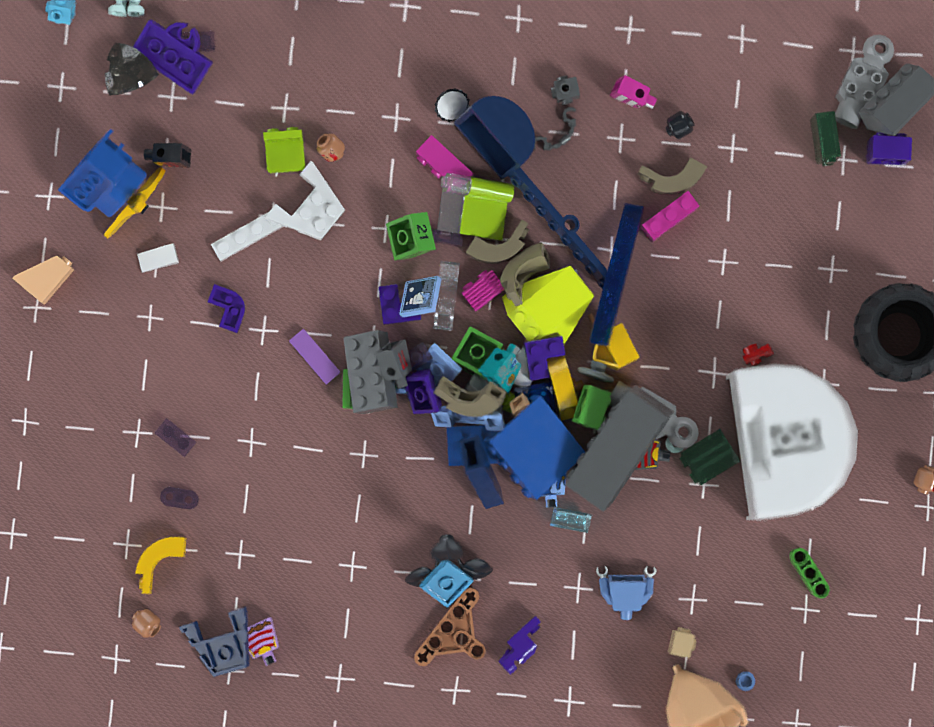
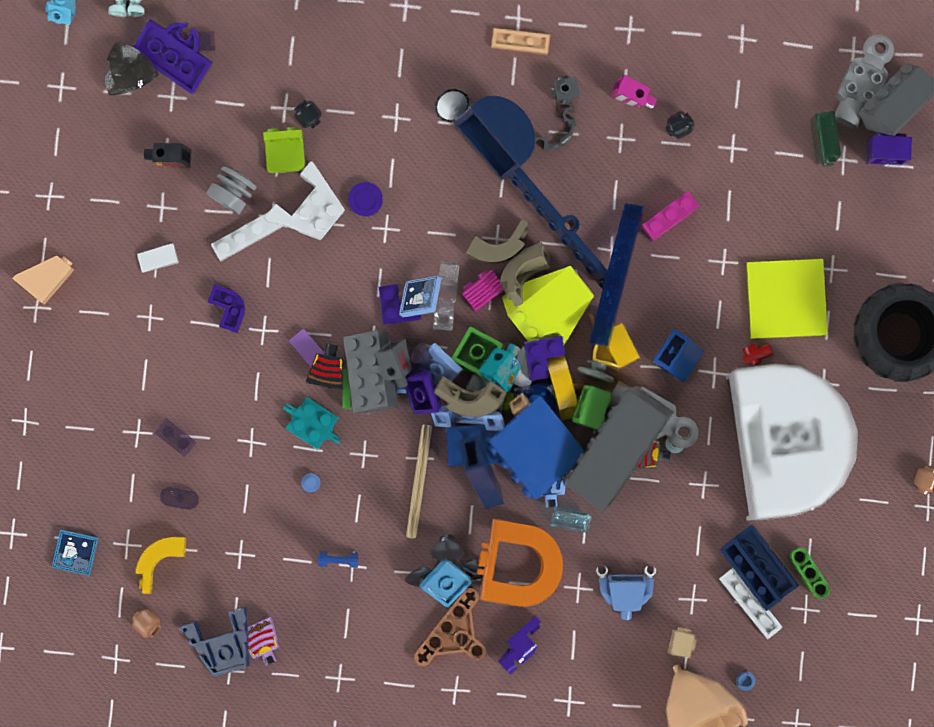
(75, 552): none -> tile
(108, 180): blue brick -> none
(231, 190): none -> light grey wheel
(307, 114): none -> black head
(310, 482): none -> medium blue plate
(312, 423): none -> teal plate
(324, 559): none -> blue flag
(327, 369): none -> black torso
(330, 147): nougat head -> none
(365, 199): none -> dark purple piece
(410, 236): bright green brick -> none
(419, 481): none -> tan axle
(440, 159): dark pink brick -> none
(452, 239): clear purple plate -> none
(474, 206): lime door -> none
(520, 41): none -> light nougat tile
(549, 556): none -> orange piece
(674, 184): dark tan arch -> none
(678, 356): none -> blue slope
(708, 457): clear green brick -> none
(759, 567): none -> dark blue slope
(762, 619): none -> white plate
(786, 298): none -> neon yellow tile

